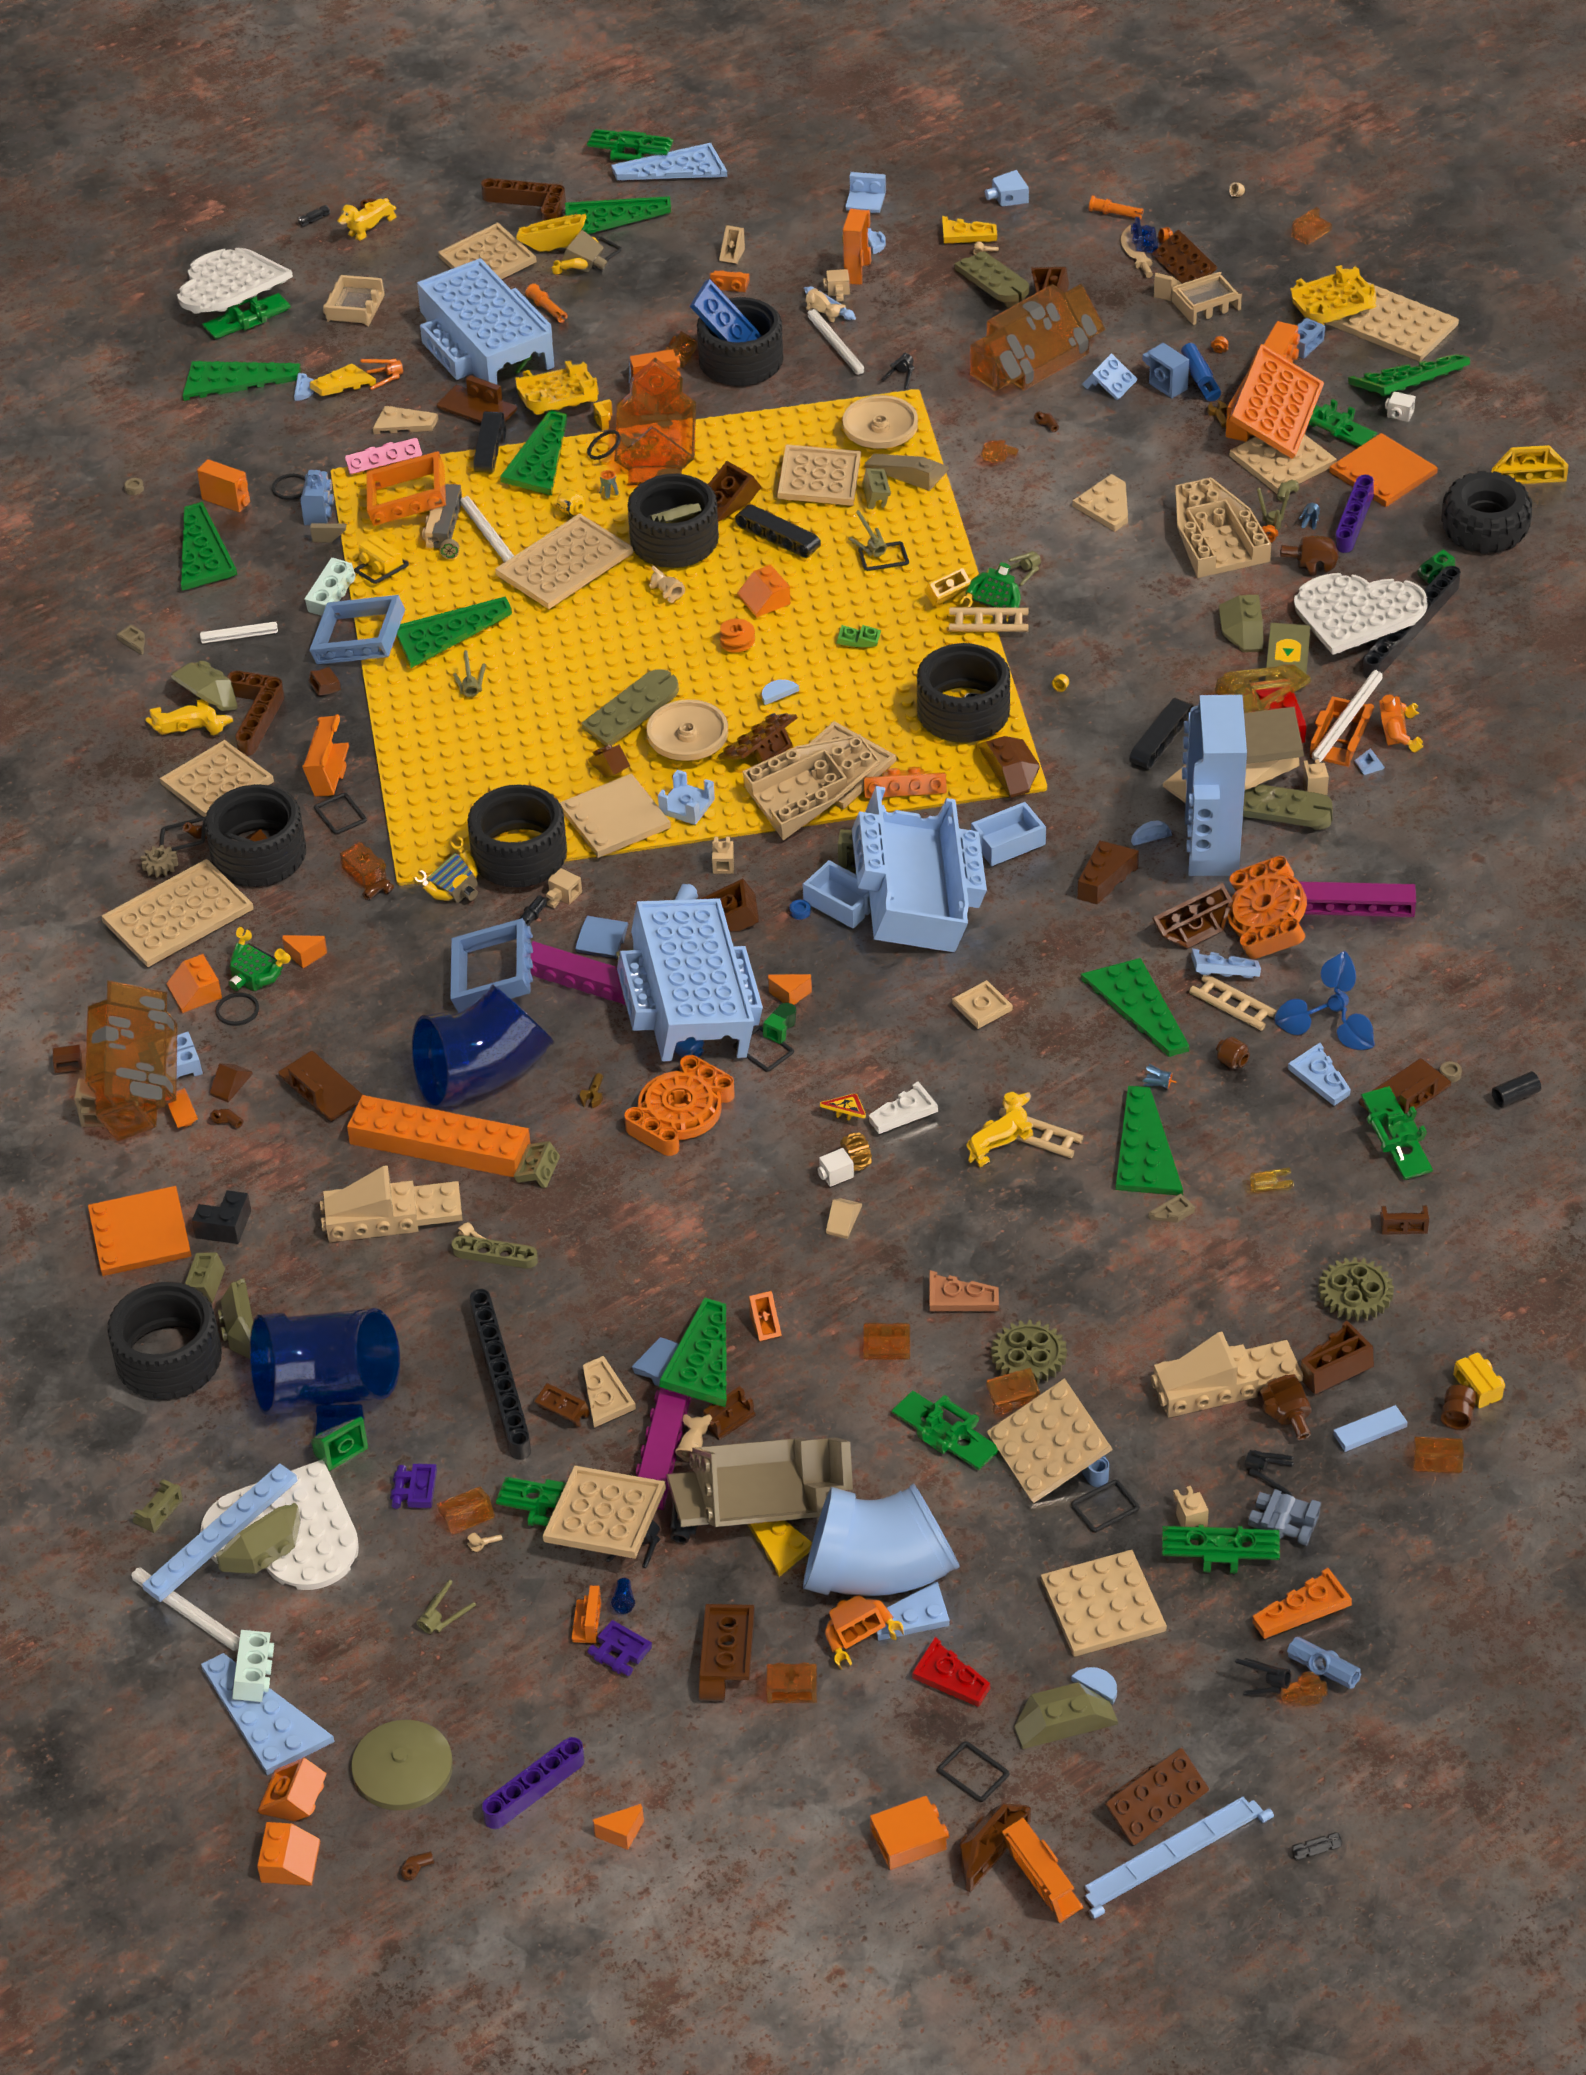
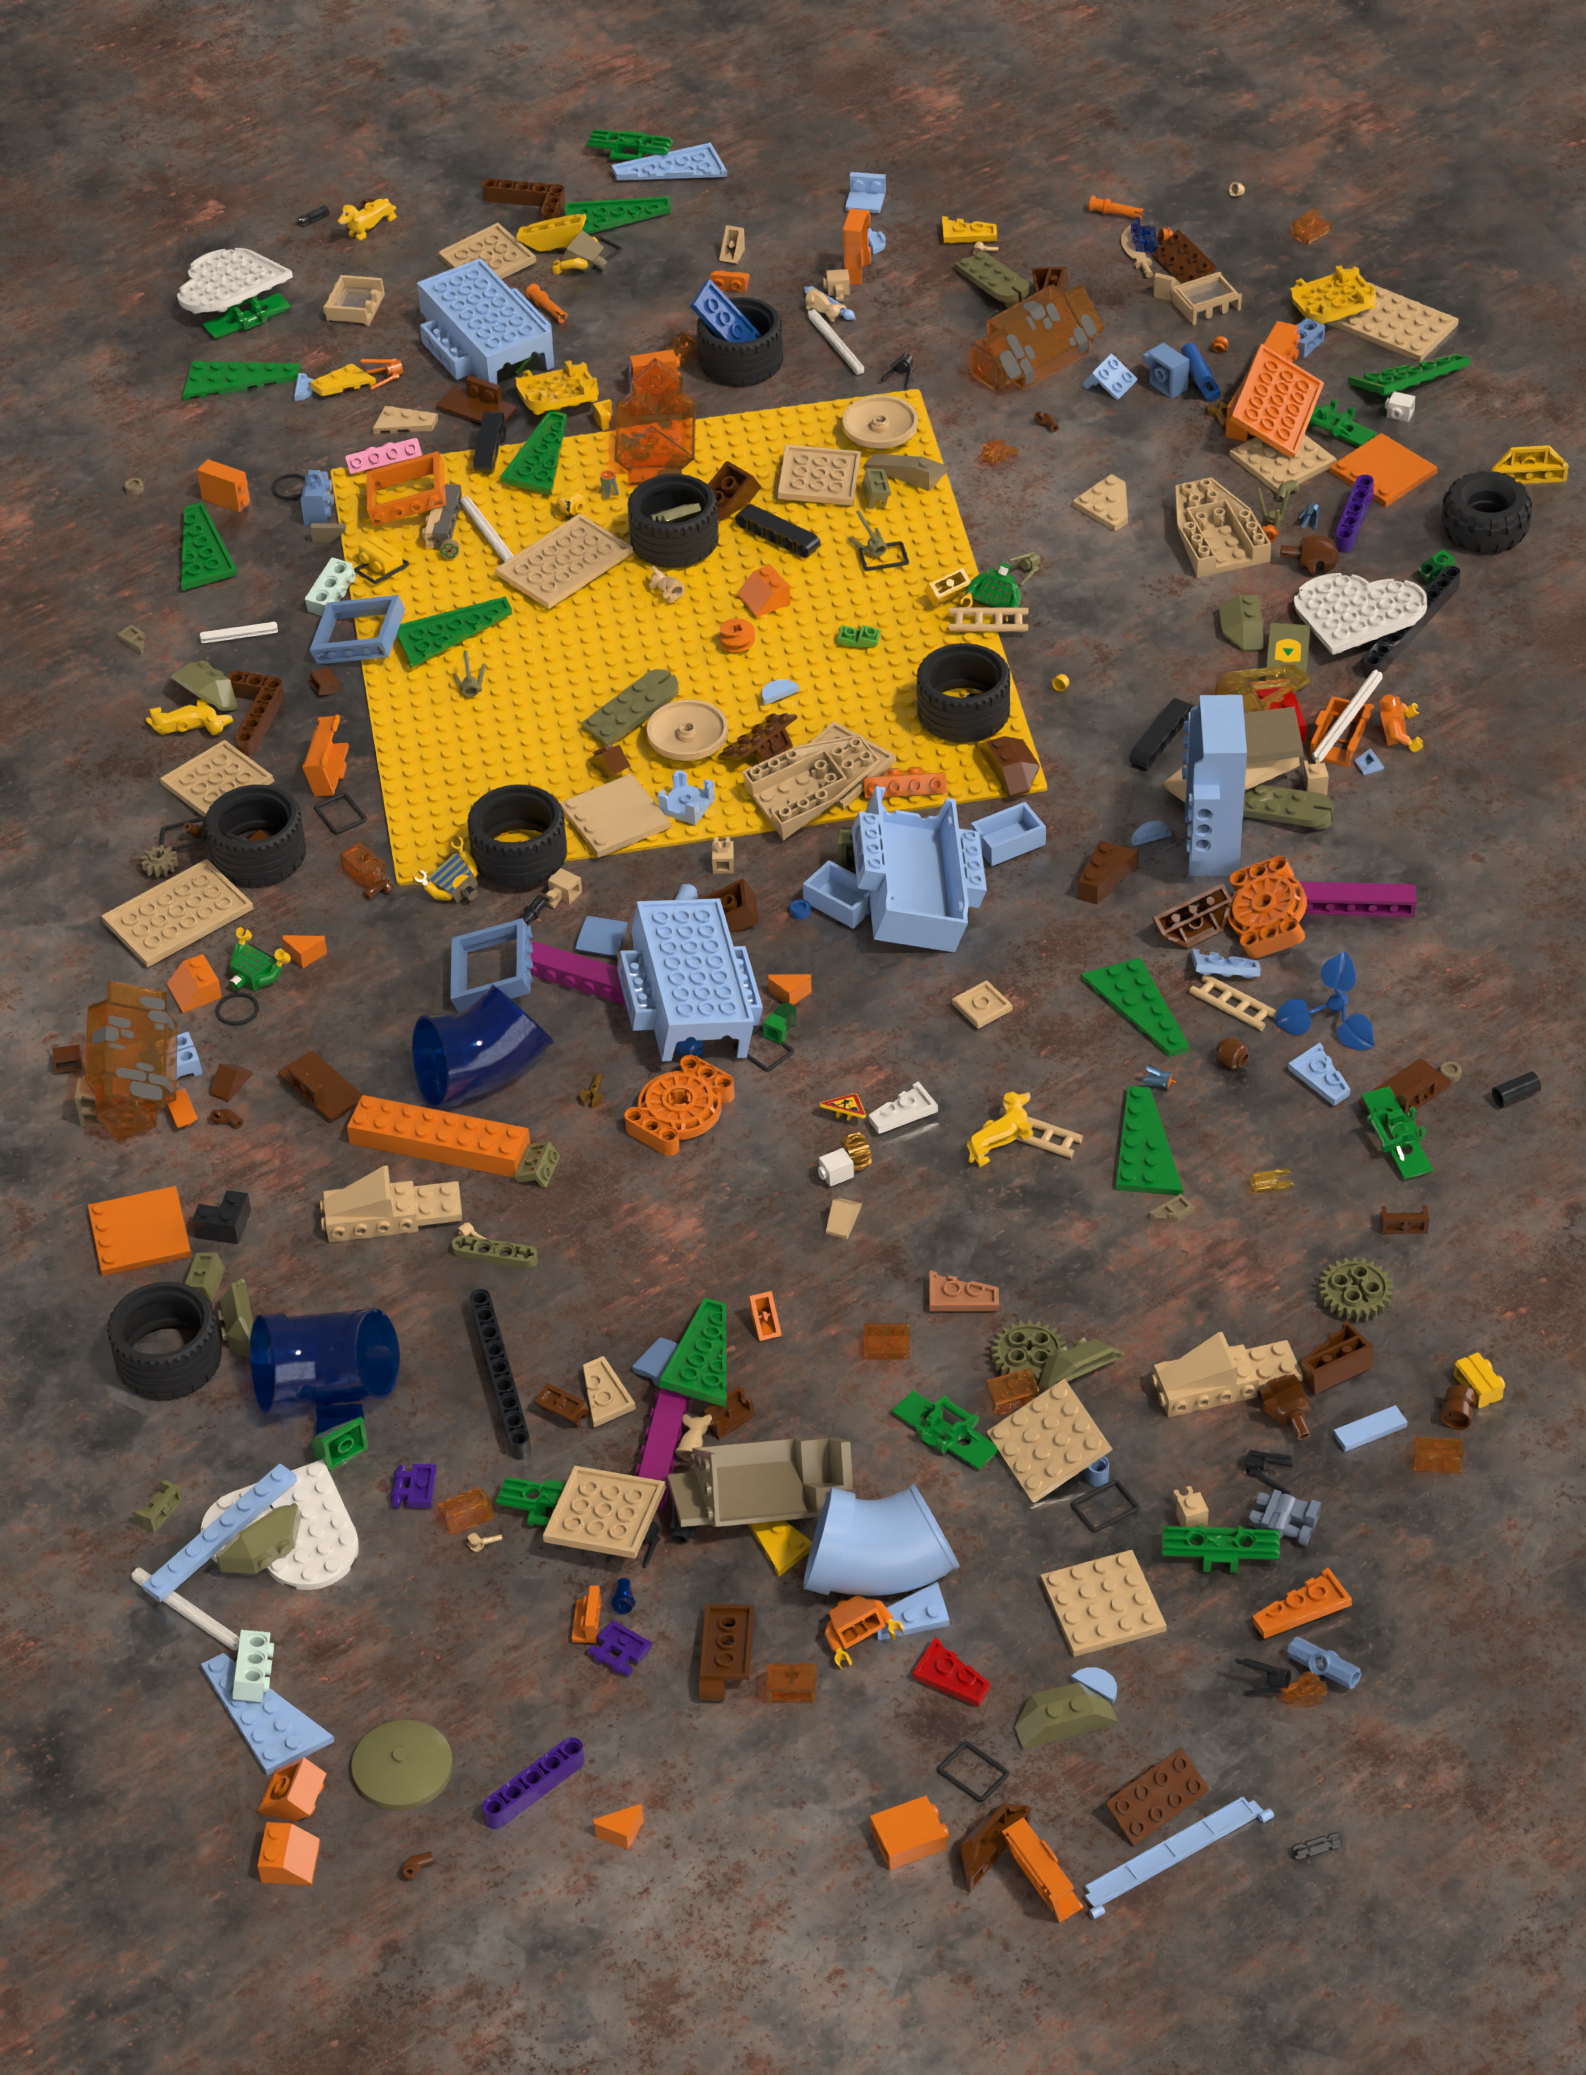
(431, 1617): olive plant -> none
(608, 452): black piece -> none
(1008, 189): light blue torso -> none
(1077, 1361): none -> olive wedge

